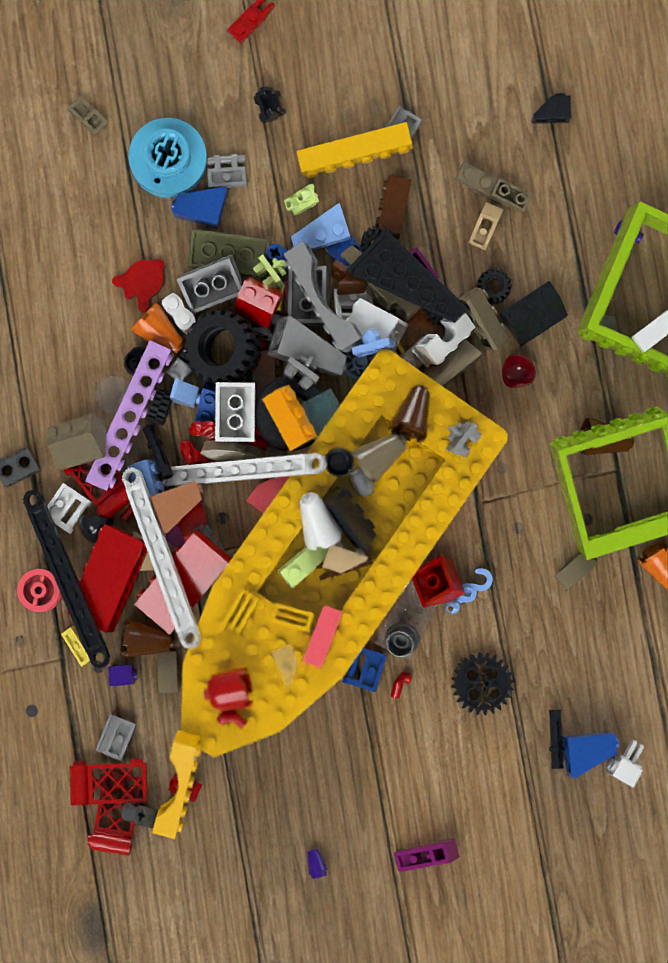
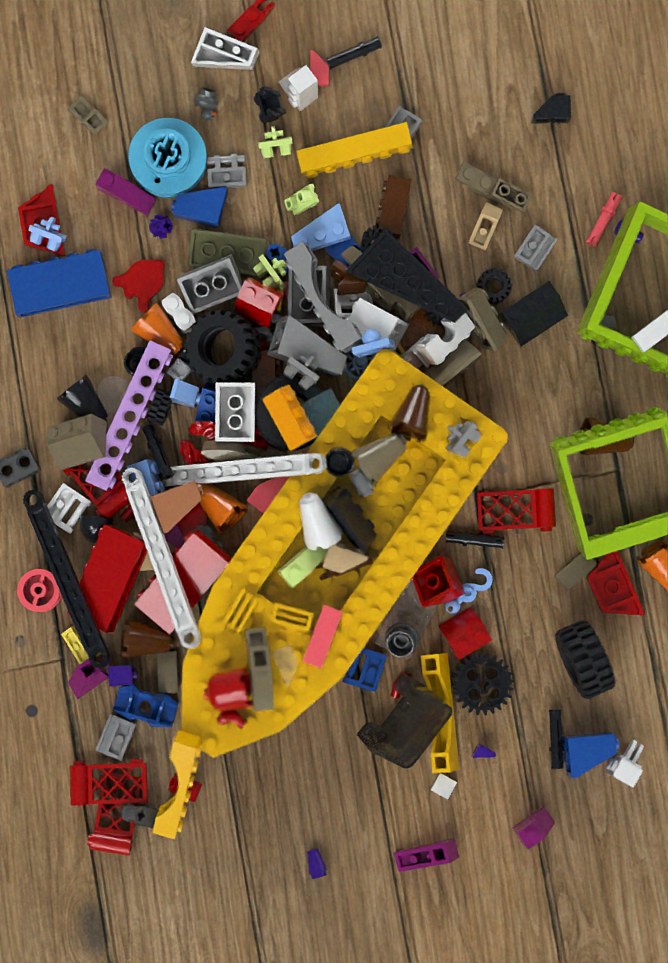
(32, 212): none -> red wing
(39, 232): none -> light blue hips
(58, 283): none -> blue brick
(83, 399): none -> black cone
(86, 678): none -> magenta slope
(125, 192): none -> magenta slope
(160, 226): none -> dark purple gear
(161, 711): none -> blue piece
(206, 99): none -> dark grey animal
(221, 507): none -> orange cone
(223, 52): none -> white wedge
(259, 669): none -> dark tan slope
(284, 143): none -> yellowish green hips
(300, 87): none -> white wedge
(319, 69): none -> coral tile
(361, 49): none -> black pin
(409, 725): none -> clear smoke windscreen
(443, 786): none -> white tile
(444, 746): none -> yellow arch
(465, 633): none -> red slope
(474, 539): none -> black pin
(482, 752): none -> dark purple slope
(518, 371): dark red helmet -> none
(534, 828): none -> magenta slope
(535, 248): none -> light grey plate
(542, 510): none -> red piece
(585, 659): none -> black tyre
(608, 212): none -> coral pin
(613, 587): none -> red wing

